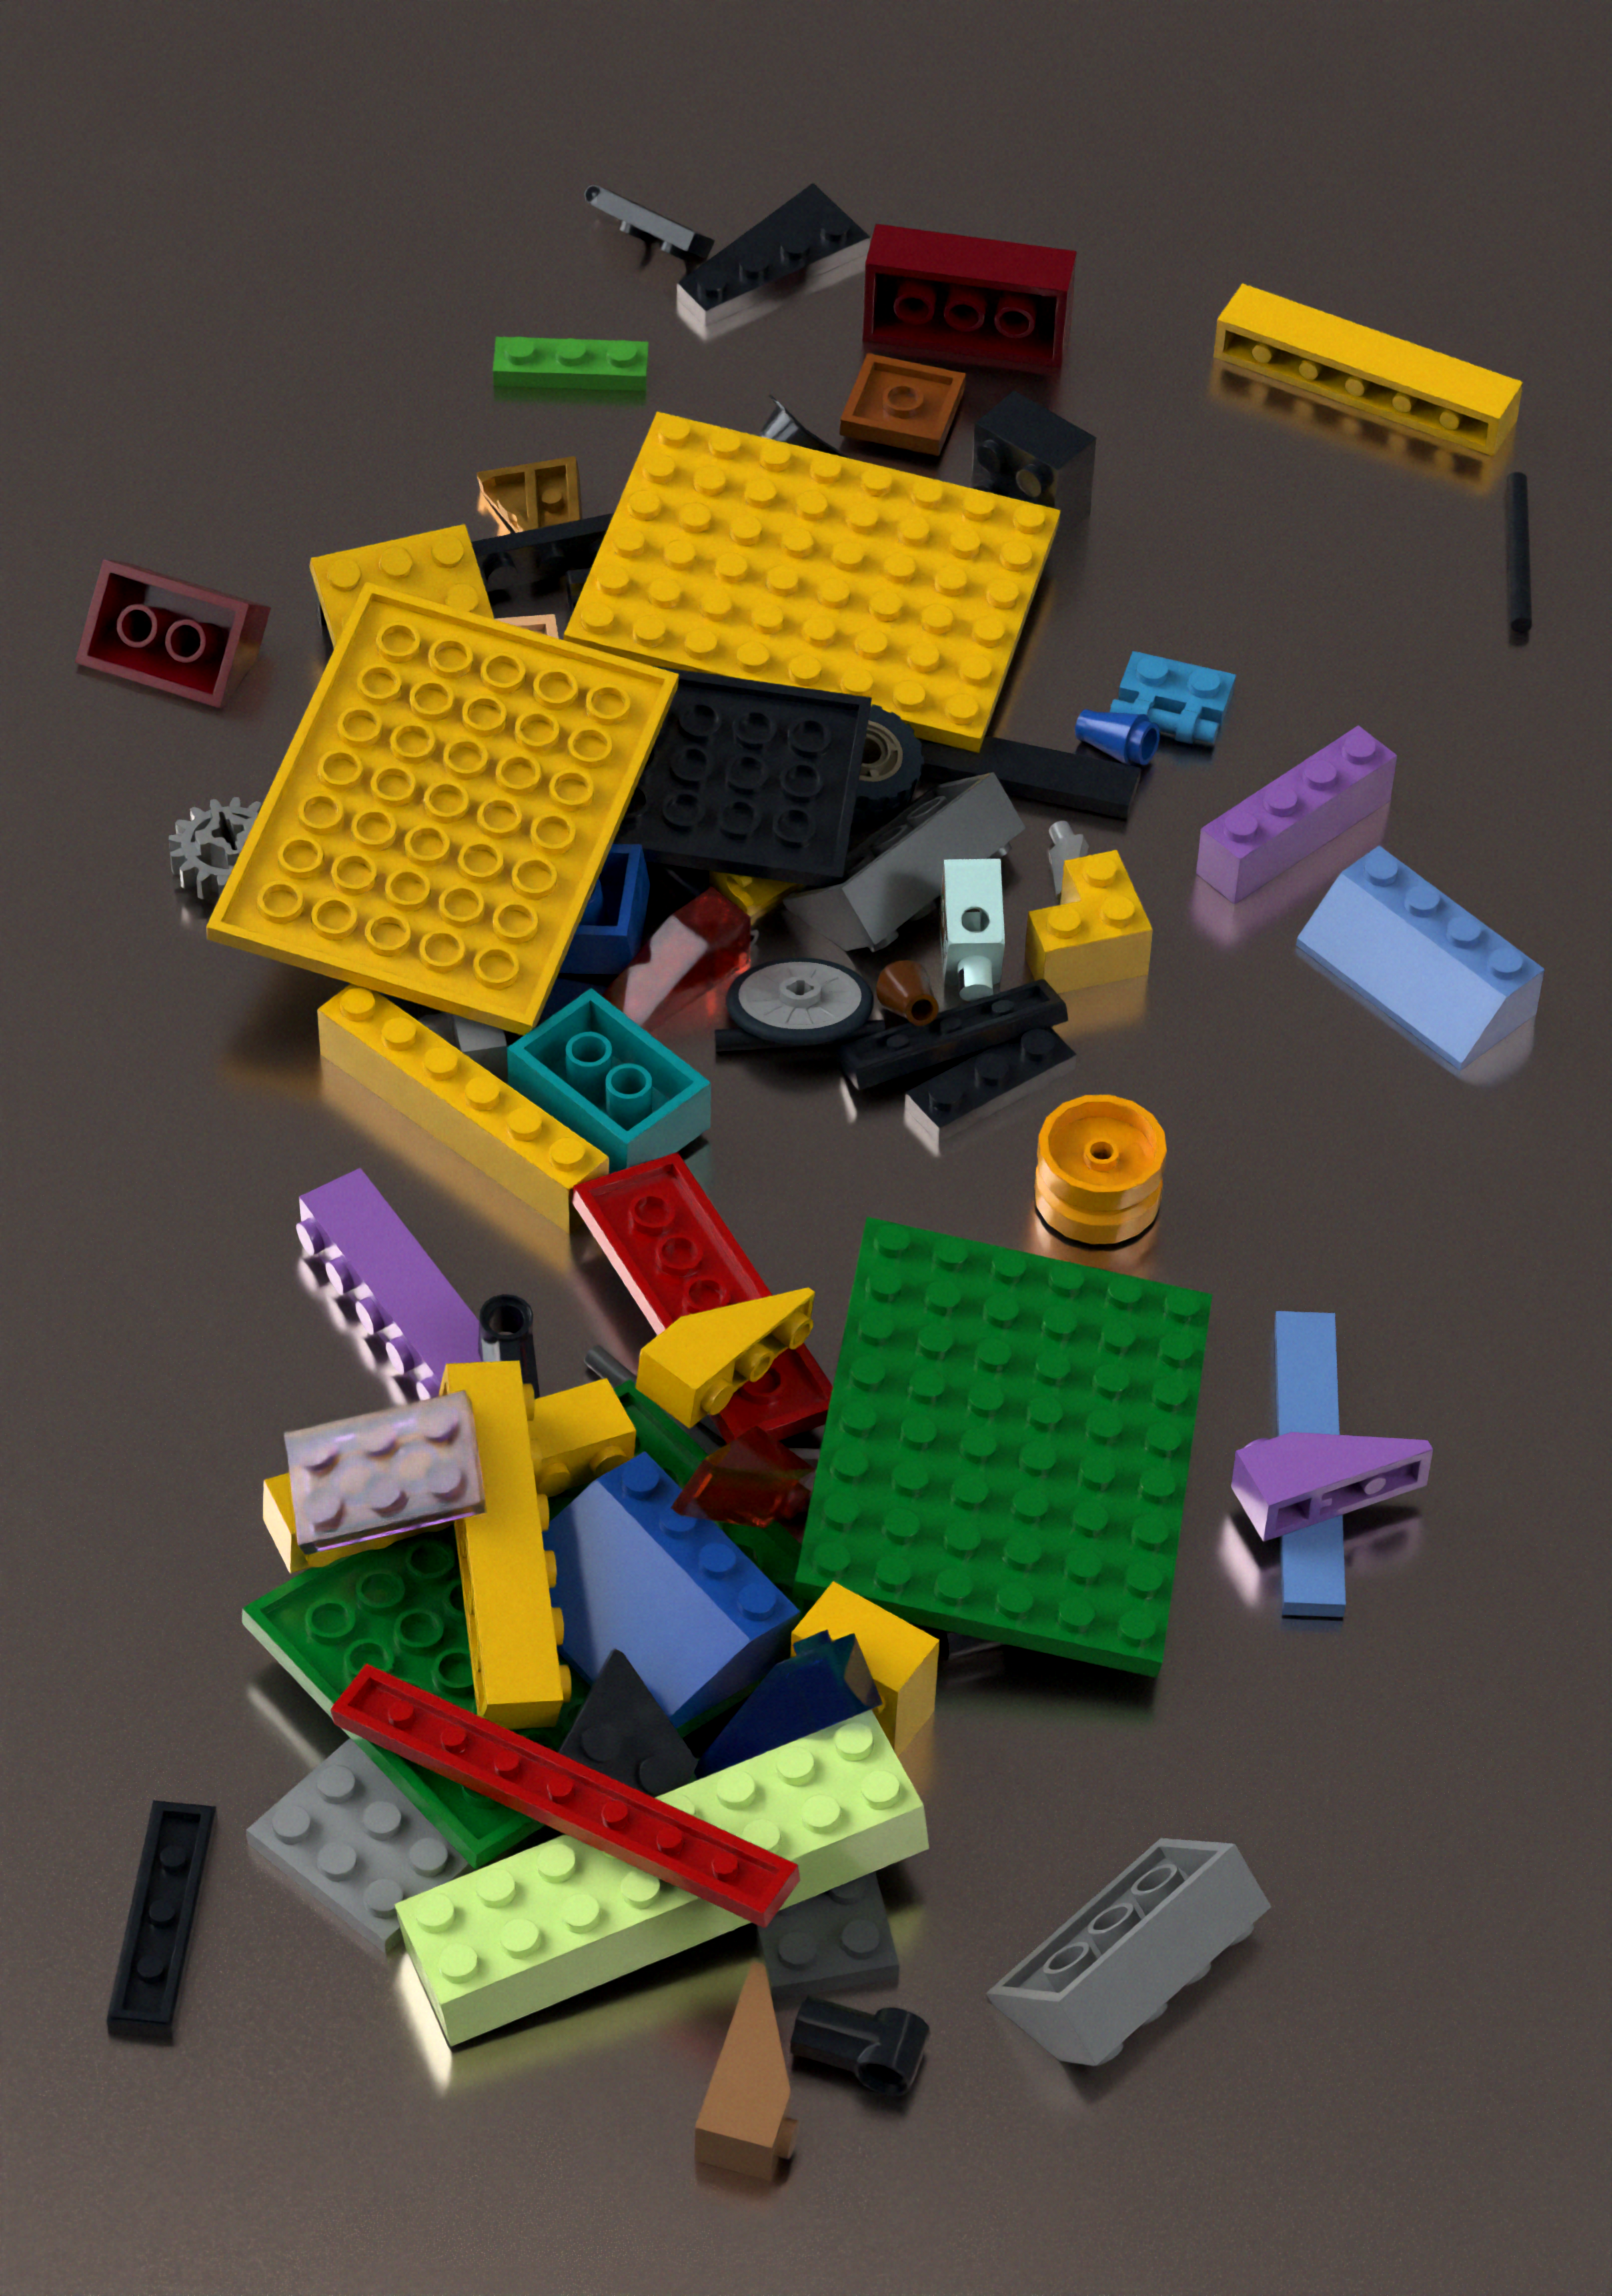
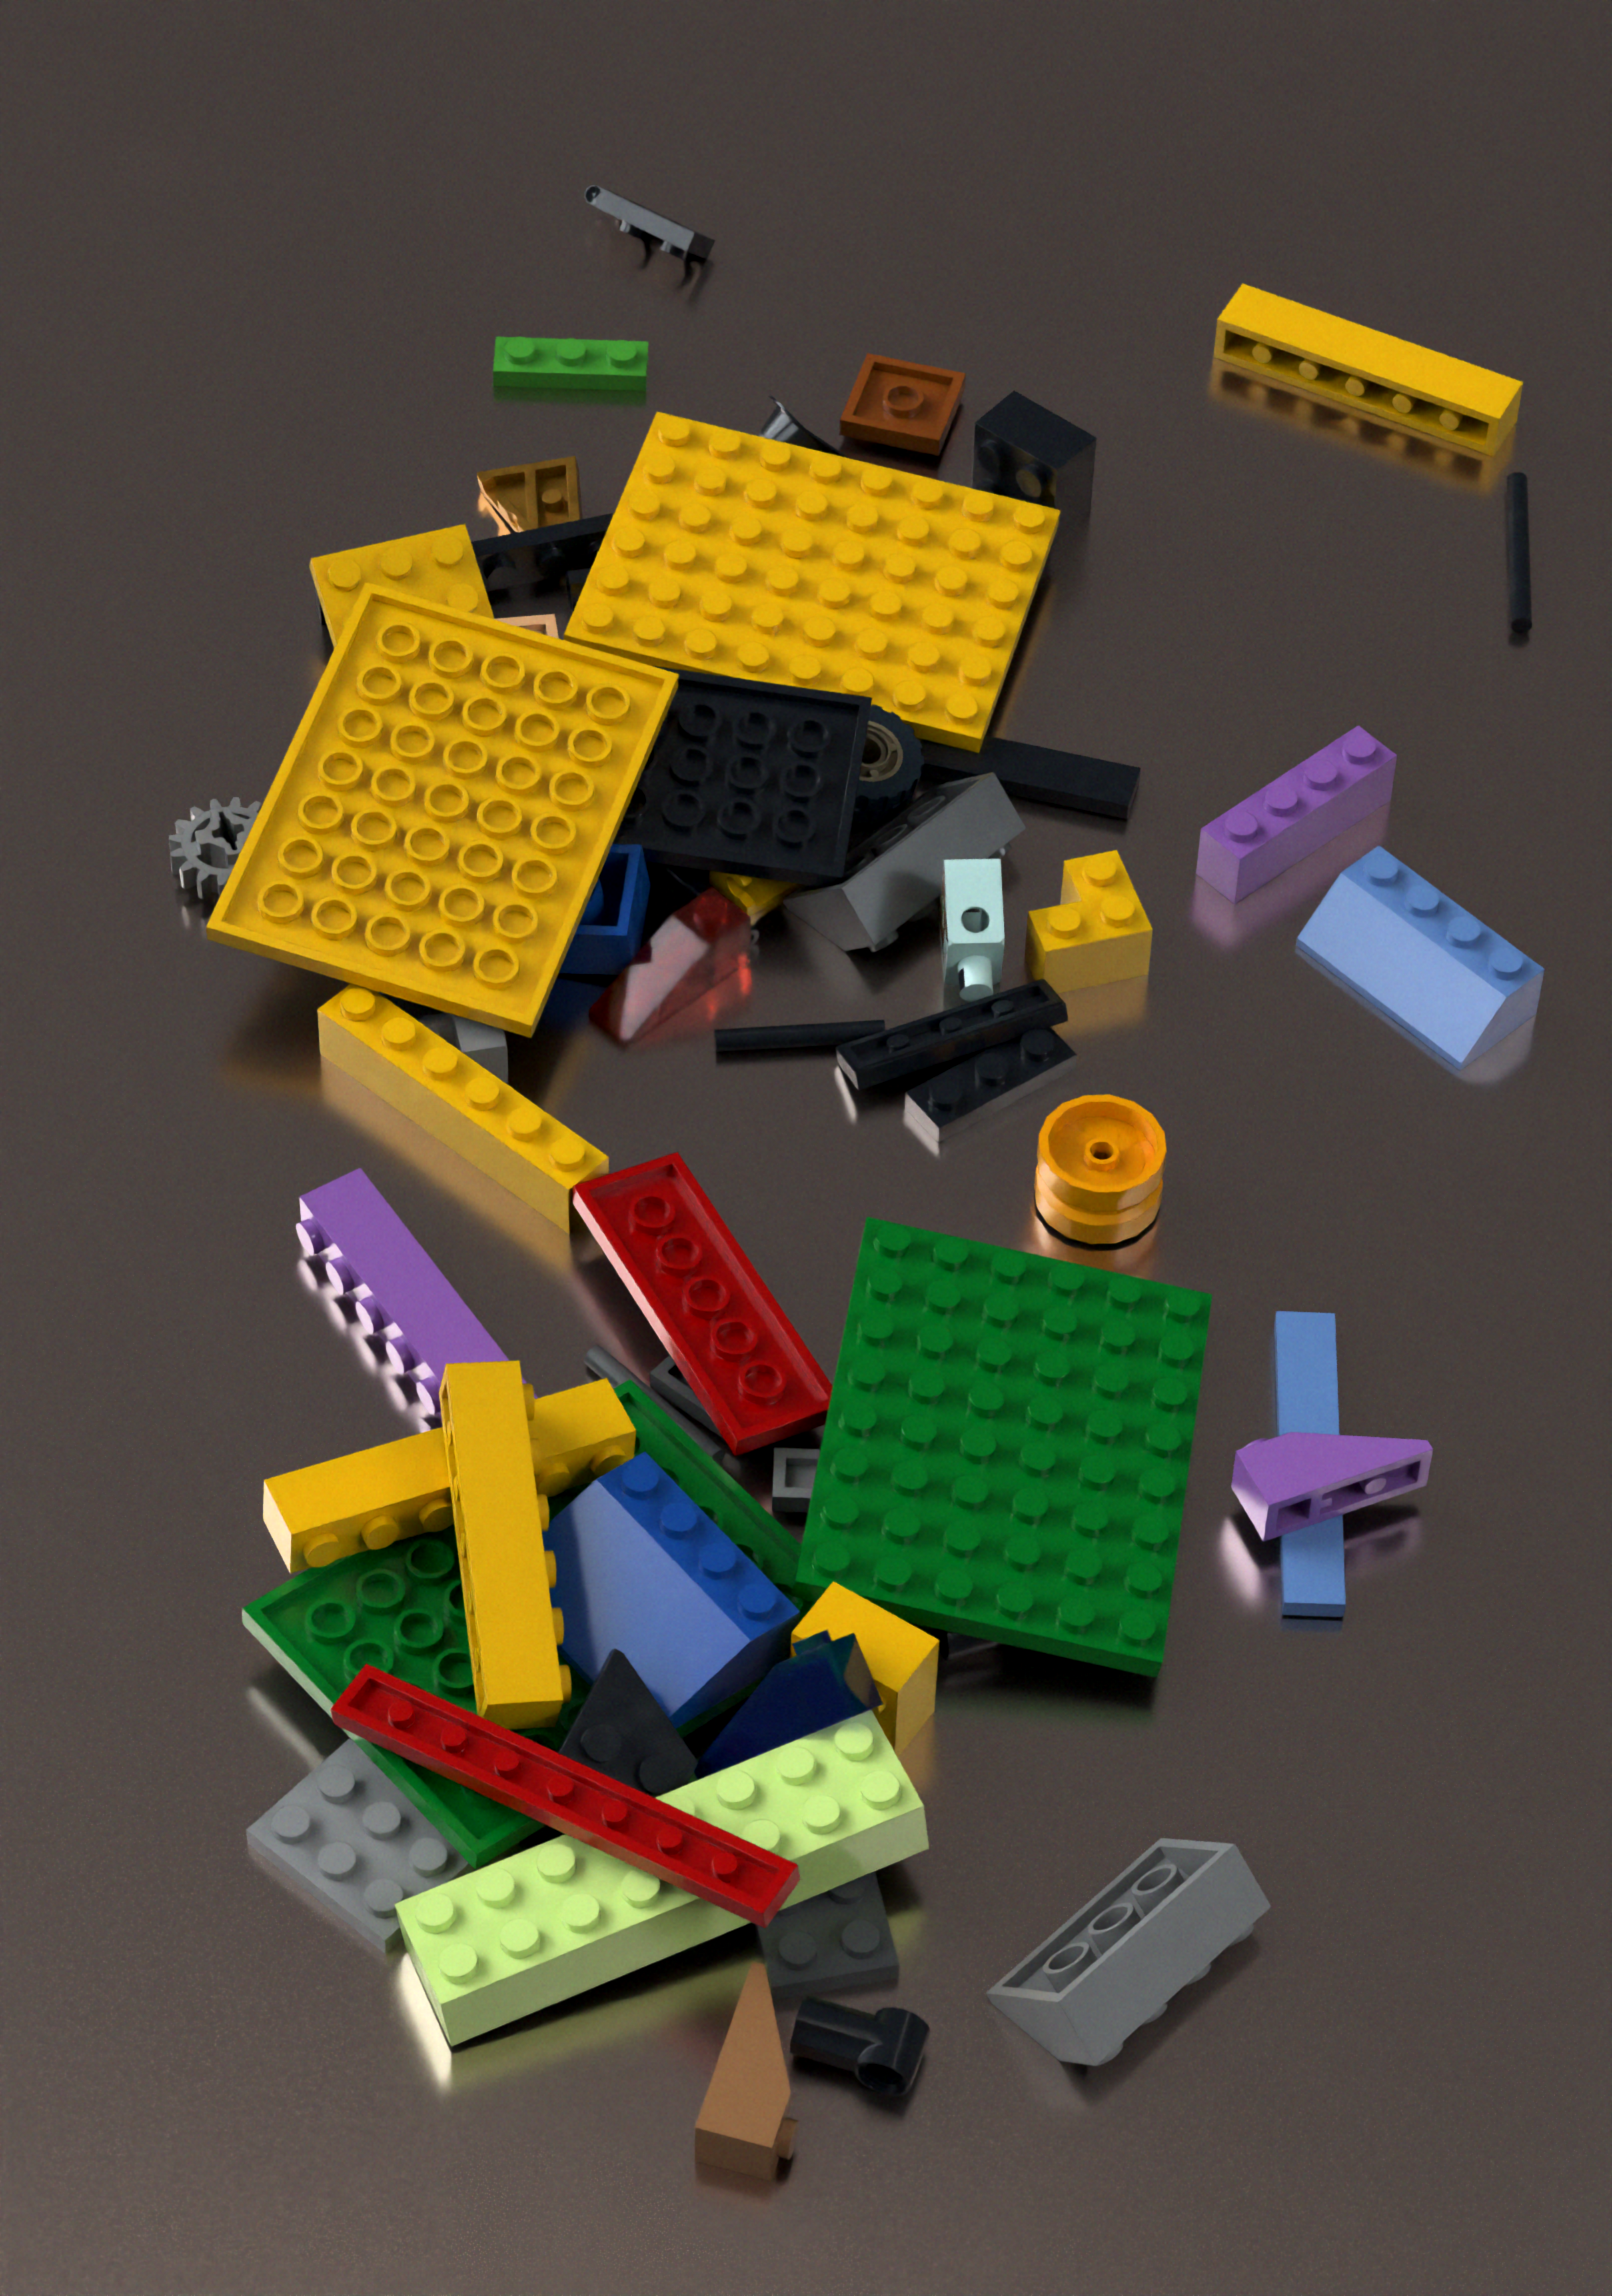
(162, 1920): black tile -> none
(171, 633): dark red slope -> none
(385, 1472): clear purple plate -> none
(510, 1315): black piece -> none
(610, 1082): teal brick -> none
(714, 1352): yellow slope -> none
(747, 1483): clear red slope -> none
(776, 254): black wing -> none
(799, 1001): light grey wheel -> none
(907, 991): reddish brown cone -> none
(968, 295): dark red brick -> none
(1066, 847): light grey bar -> none
(1121, 735): blue cone -> none
(1176, 696): dark azure plate -> none

